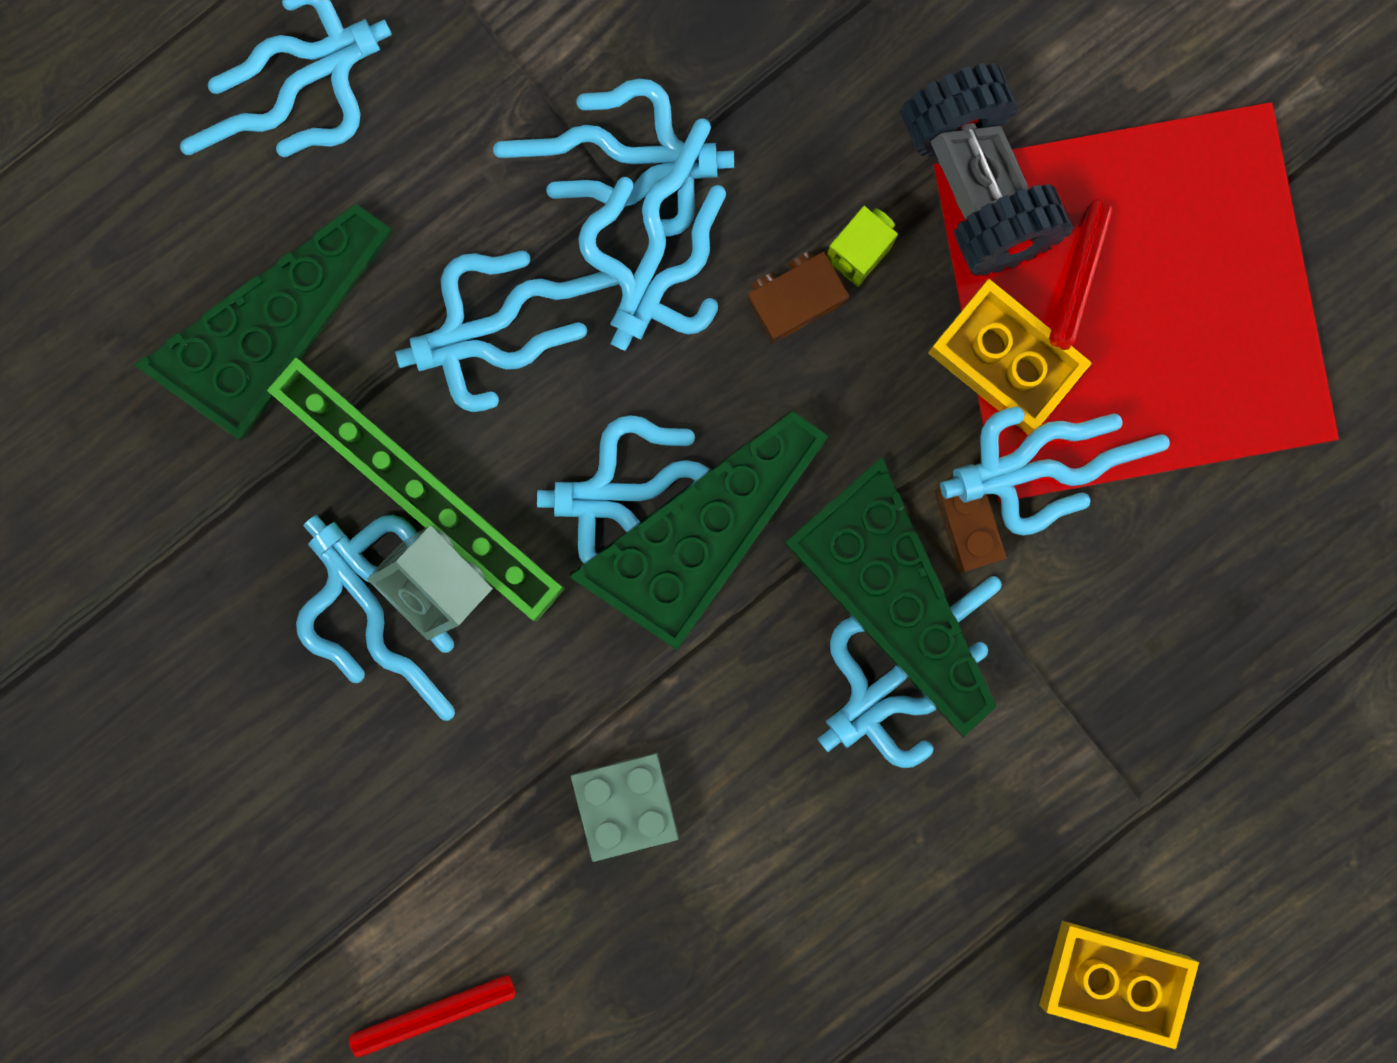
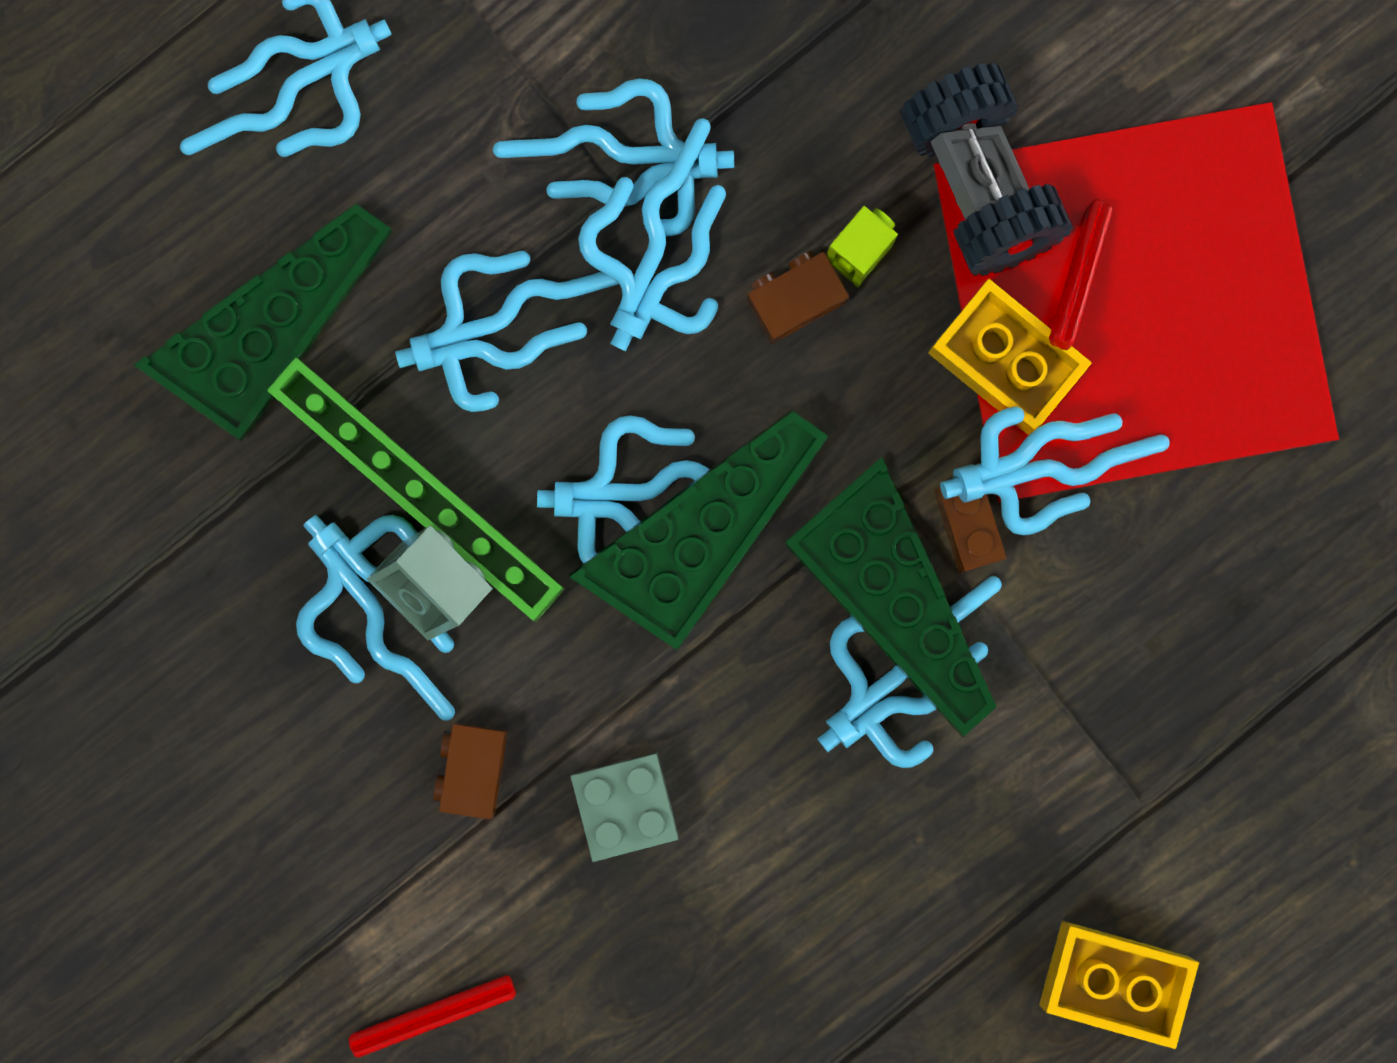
(471, 770): none -> reddish brown brick

